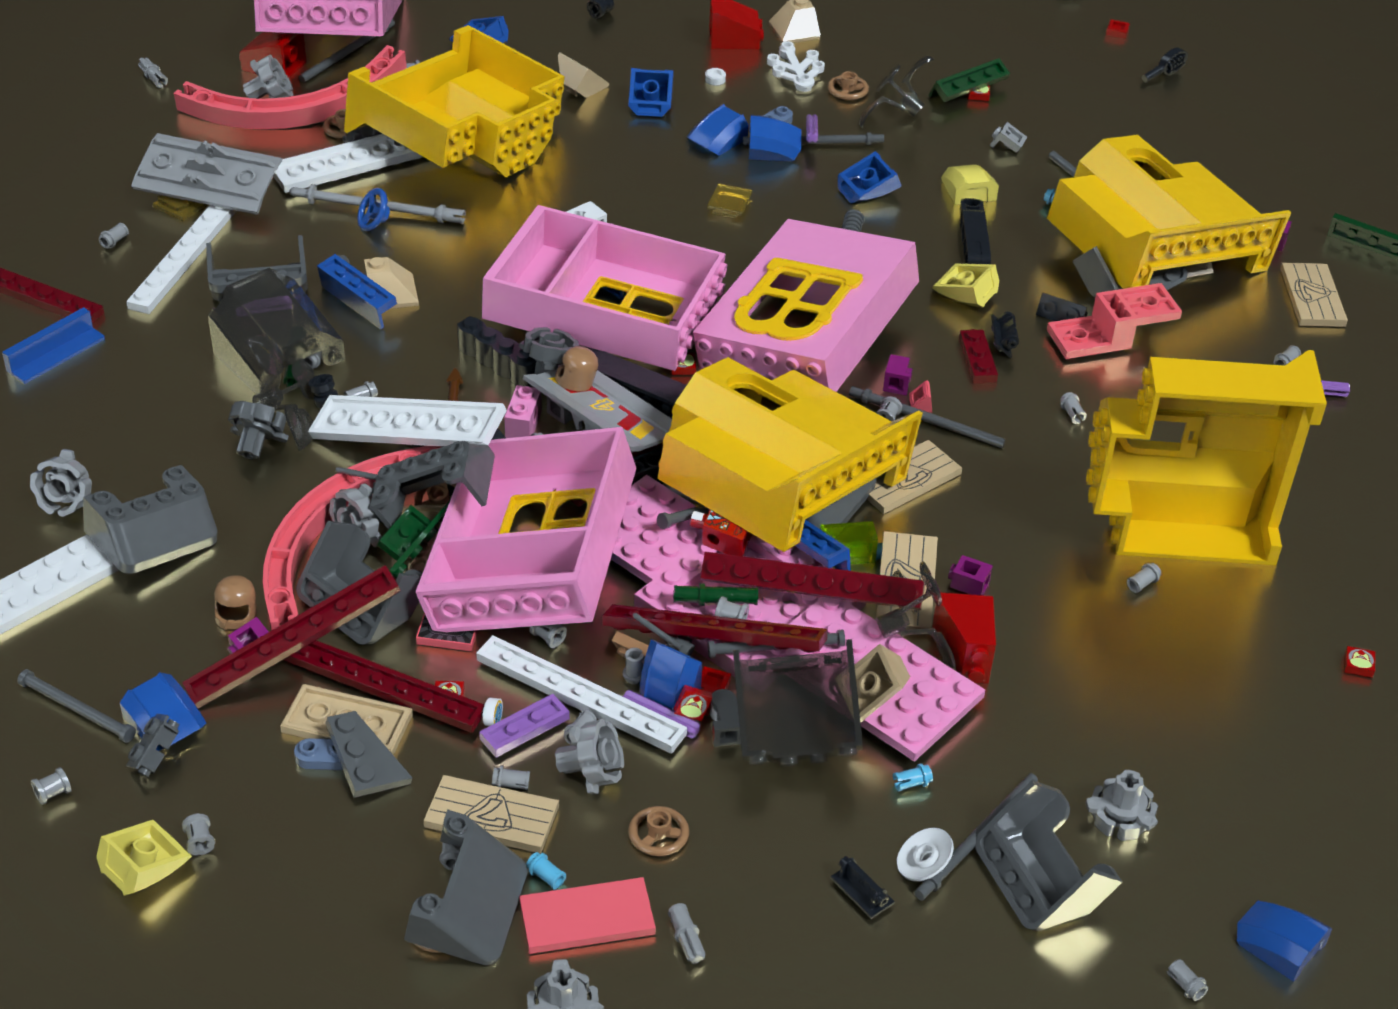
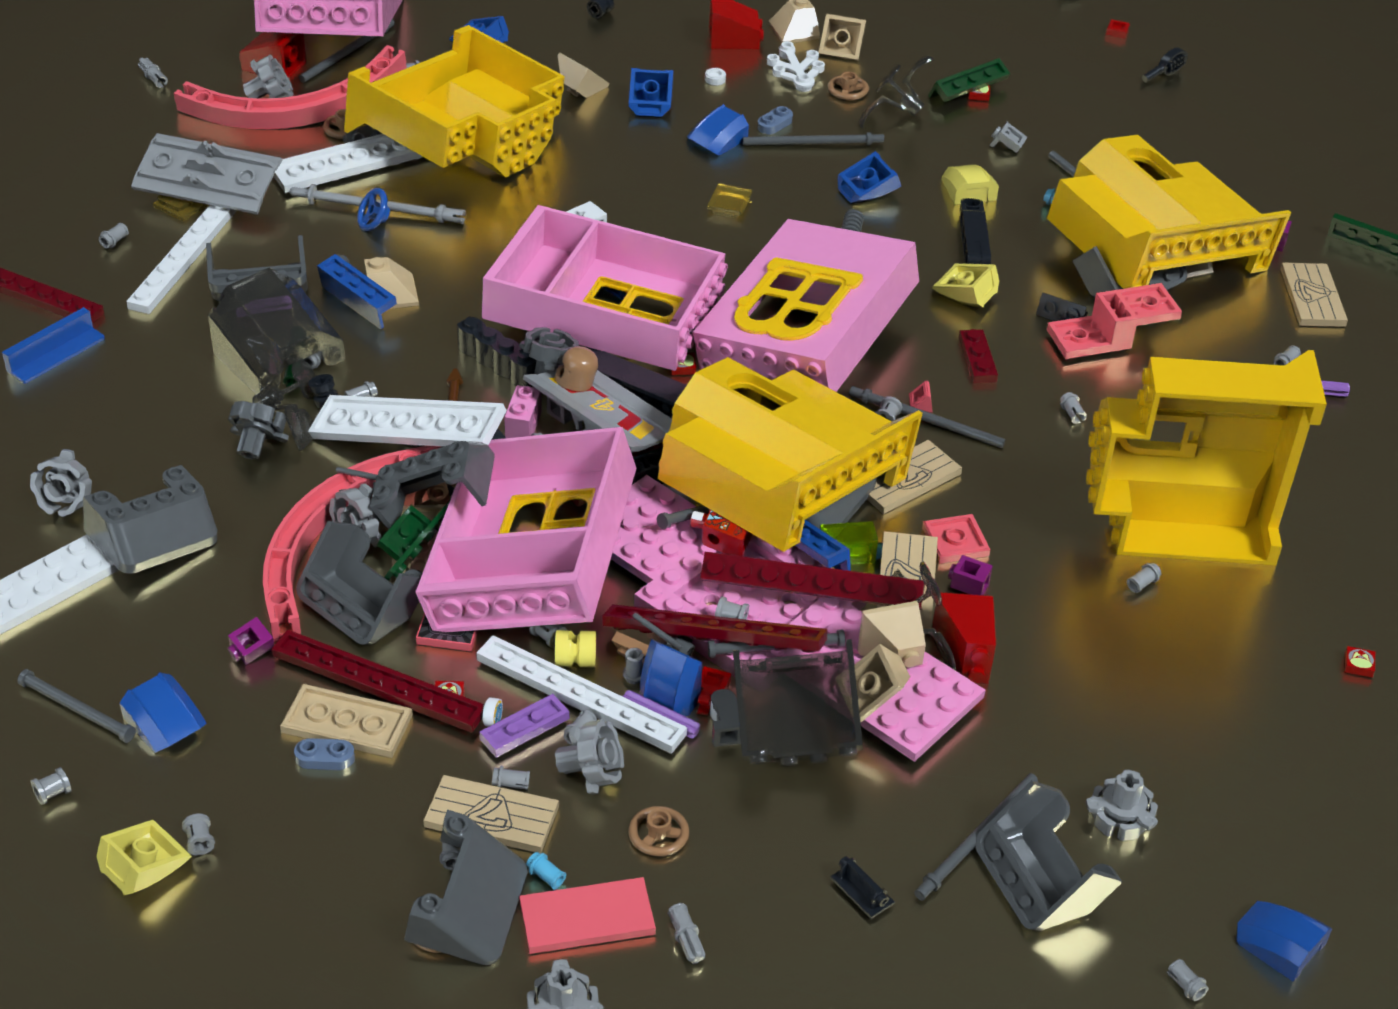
(145, 753): dark grey hinge -> none
(234, 592): medium nougat helmet -> none
(291, 637): dark red plate -> none
(364, 757): dark grey wing -> none
(575, 648): none -> light yellow wheel
(692, 703): tile -> none
(704, 594): dark green pin -> none
(773, 139): blue slope -> none
(812, 128): medium lavender axle -> none
(842, 37): none -> tan slope
(895, 628): none -> tan slope
(897, 375): magenta brick -> none
(913, 777): medium azure pin -> none
(925, 854): white dish -> none
(956, 538): none -> coral tile
(1005, 332): black hinge -> none

